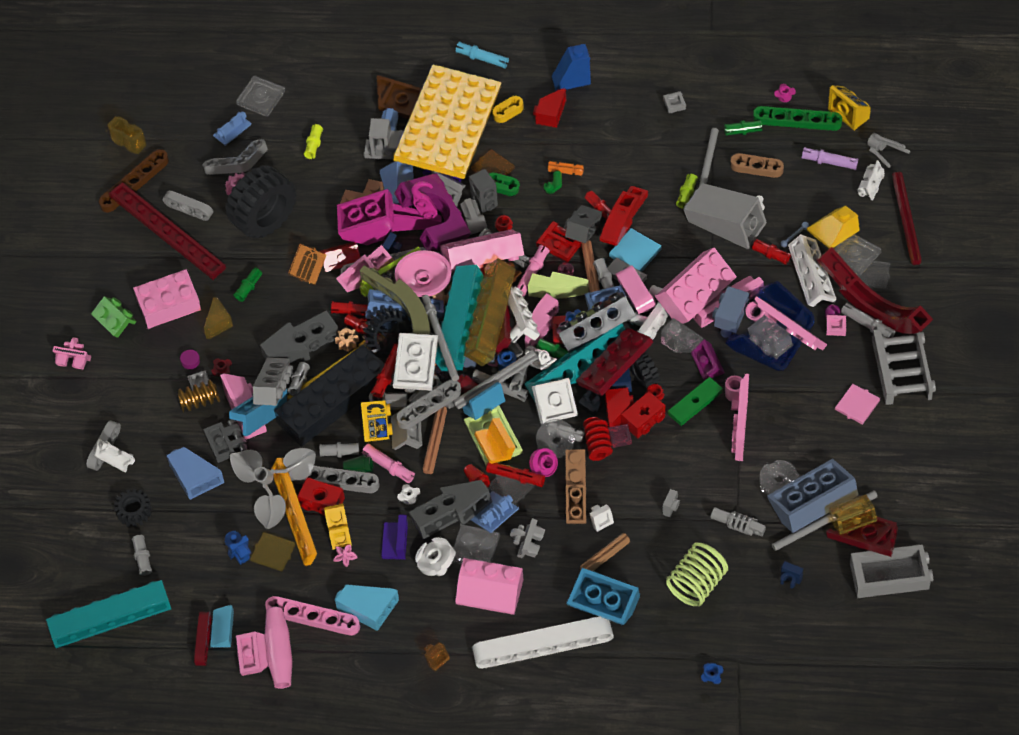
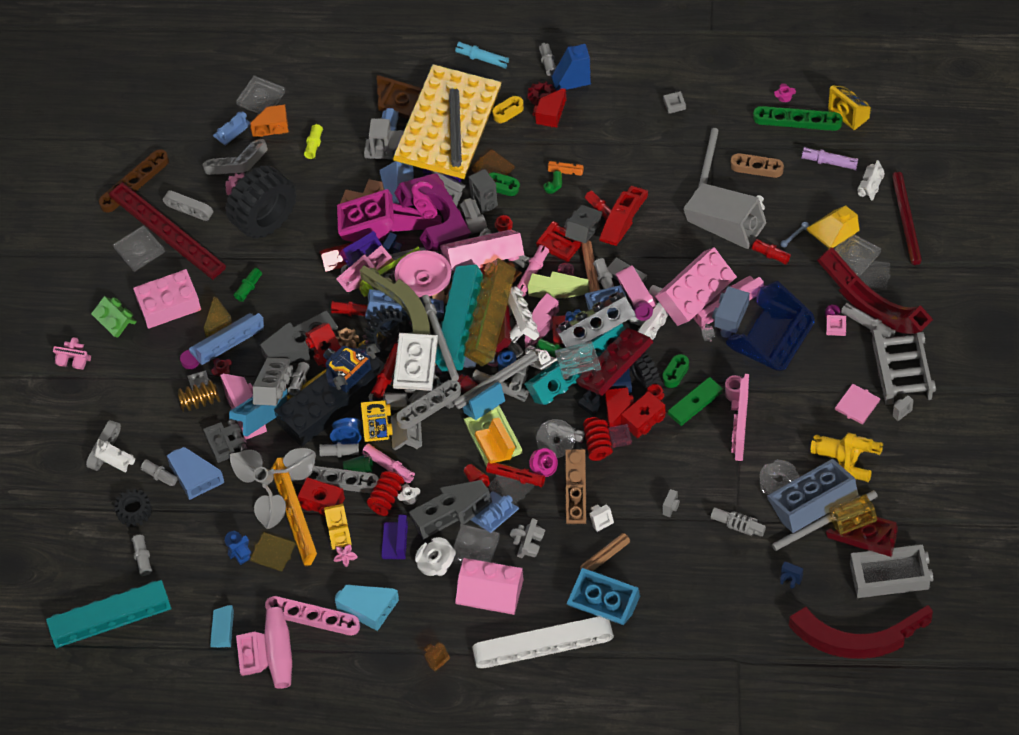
(127, 135): clear yellow brick -> none
(139, 248): none -> clear plate
(158, 473): none -> light grey axle
(202, 639): dark red beam -> none
(227, 338): none -> medium blue panel
(270, 121): none -> orange slope
(307, 264): clear orange piece -> none
(314, 340): none -> red brick
(347, 431): none -> blue piece
(348, 365): none -> torso
(356, 250): none -> dark purple hinge
(356, 323): red pin -> none
(384, 492): none -> red piece
(434, 440): nougat axle -> none
(455, 128): none -> dark grey axle
(533, 92): none -> dark red gear
(547, 59): none -> light grey axle
(554, 400): white tile -> none
(575, 356): none -> clear plate
(635, 250): medium azure tile -> none
(643, 310): none -> magenta tile
(672, 369): none -> green beam
(679, 337): clear slope -> none
(687, 190): lime pin -> none
(697, 588): yellowish green piece -> none
(707, 332): none -> clear plate
(707, 360): magenta slope -> none
(716, 669): blue plate -> none
(743, 127): green pin -> none
(770, 337): clear brick -> none
(792, 327): bright pink hinge -> none
(809, 270): white fence -> none
(847, 452): none -> yellow wheel
(856, 645): none -> dark red arch
(878, 142): light grey plant -> none
(902, 407): none -> light grey plate

